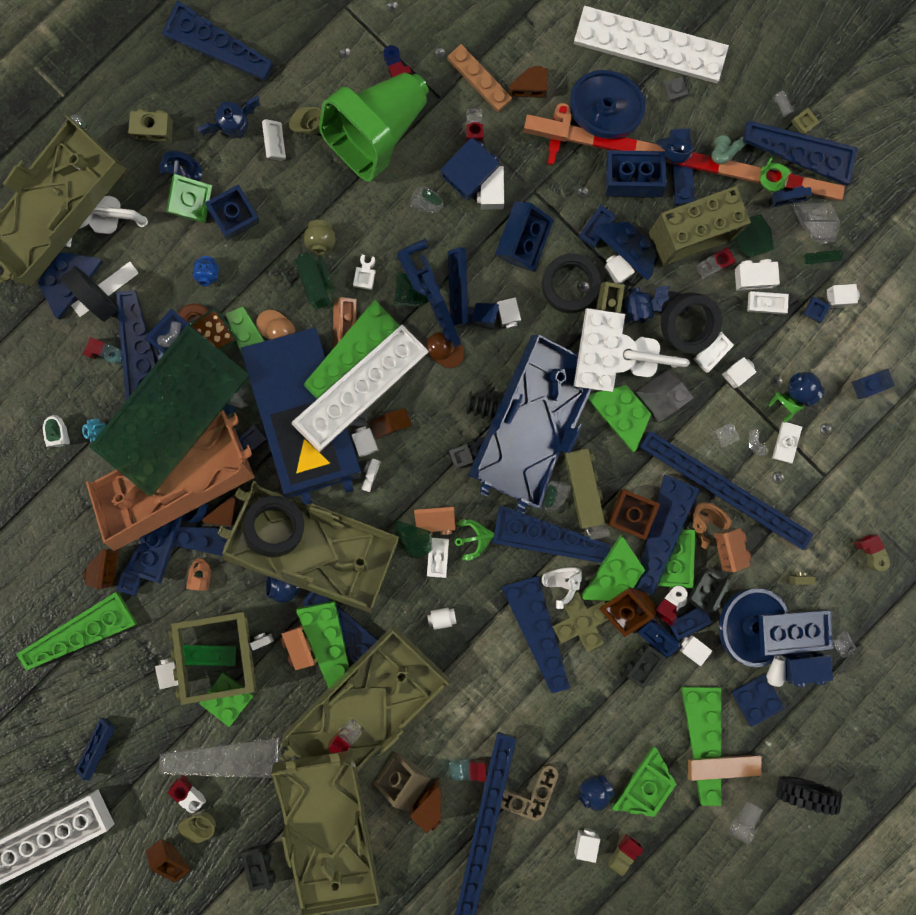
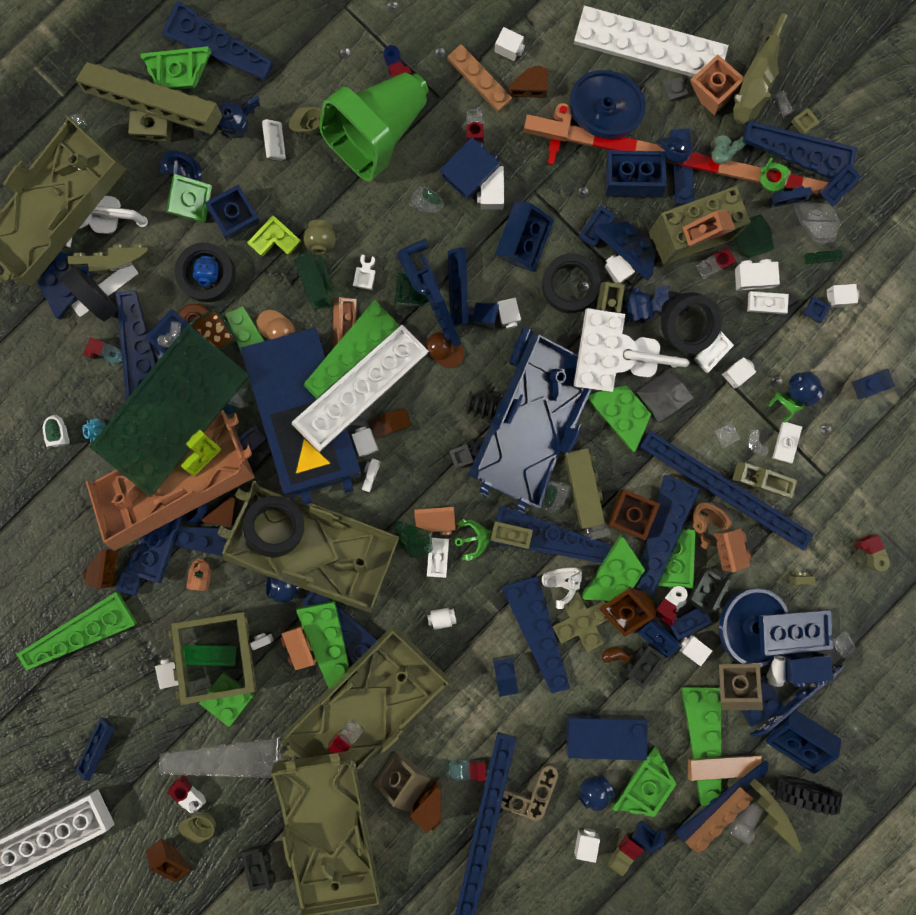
(117, 258): none -> olive slope
(149, 97): none -> olive brick
(177, 68): none -> bright green wing
(186, 259): none -> black tyre
(204, 452): none -> lime plate
(274, 233): none -> lime plate
(505, 675): none -> dark blue slope
(509, 44): none -> white brick
(511, 535): none -> olive plate
(520, 346): none -> dark blue pin
(606, 737): none -> dark blue brick
(614, 653): none -> reddish brown arm
(648, 838): none -> dark blue bracket
(700, 818): none -> dark blue piece
(709, 227): none -> nougat slope
(716, 84): none -> nougat slope
(719, 820): none -> medium nougat plate
(740, 687): none -> dark tan brick
(759, 78): none -> olive piece
(764, 479): none -> olive slope
(777, 818): none -> olive slope
(802, 696): none -> dark blue piece
(805, 742): none -> dark blue slope
(840, 184): none -> dark blue plate

